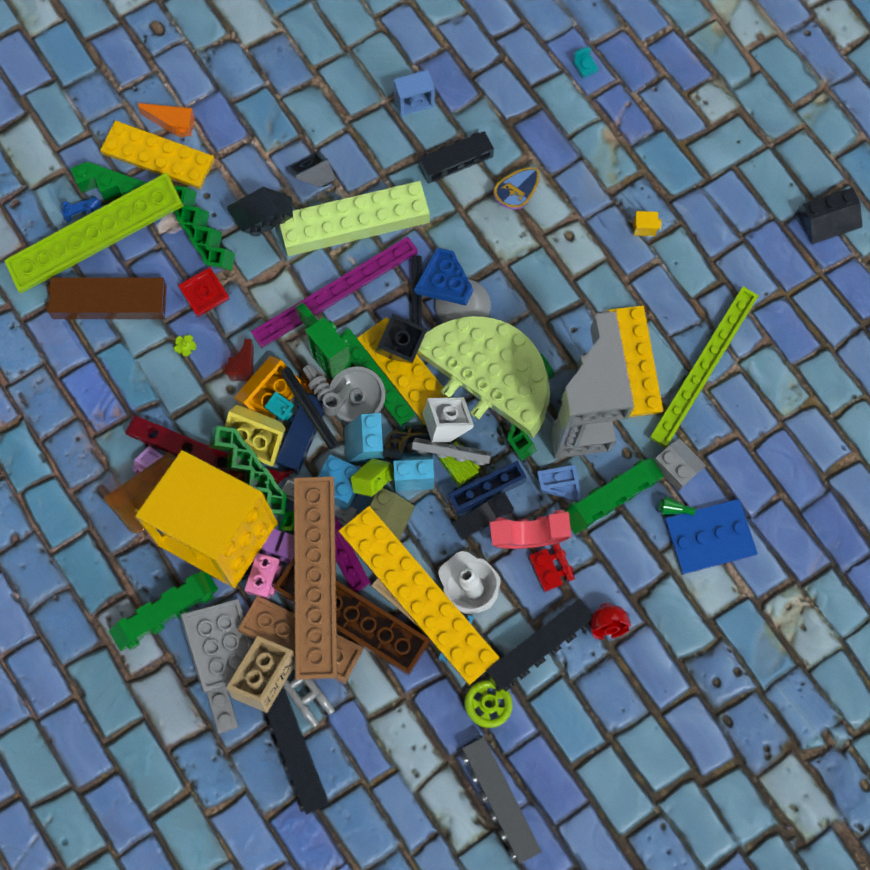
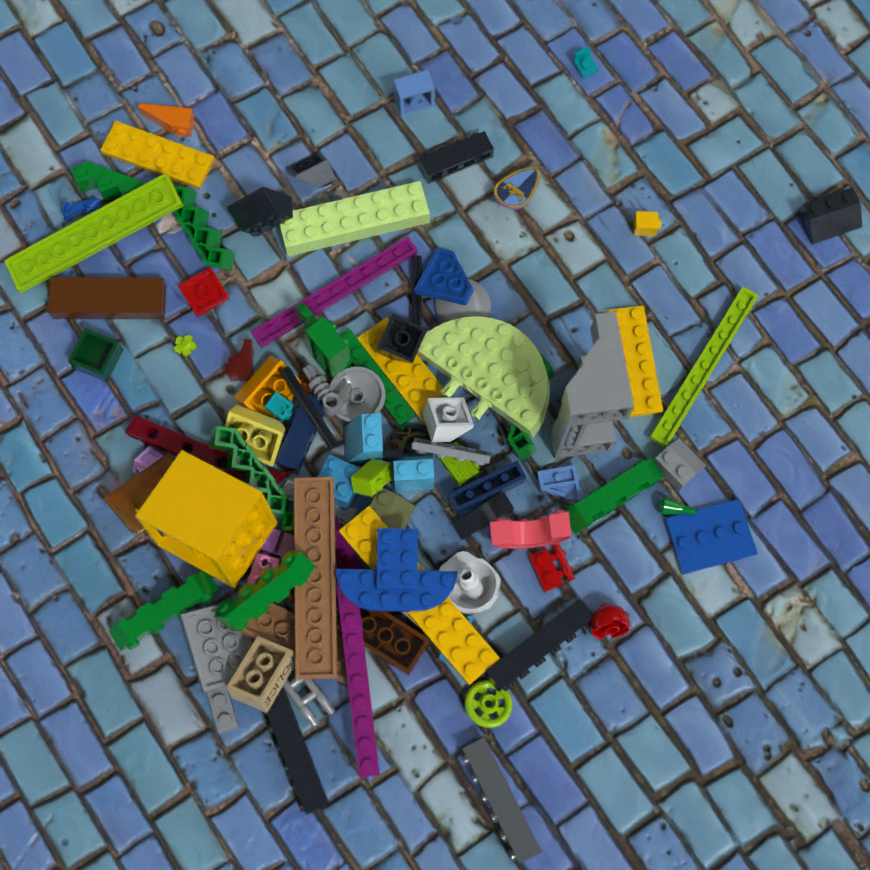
(95, 355): none -> dark green piece
(271, 587): none -> green brick
(358, 687): none -> magenta plate
(397, 581): none -> blue plate

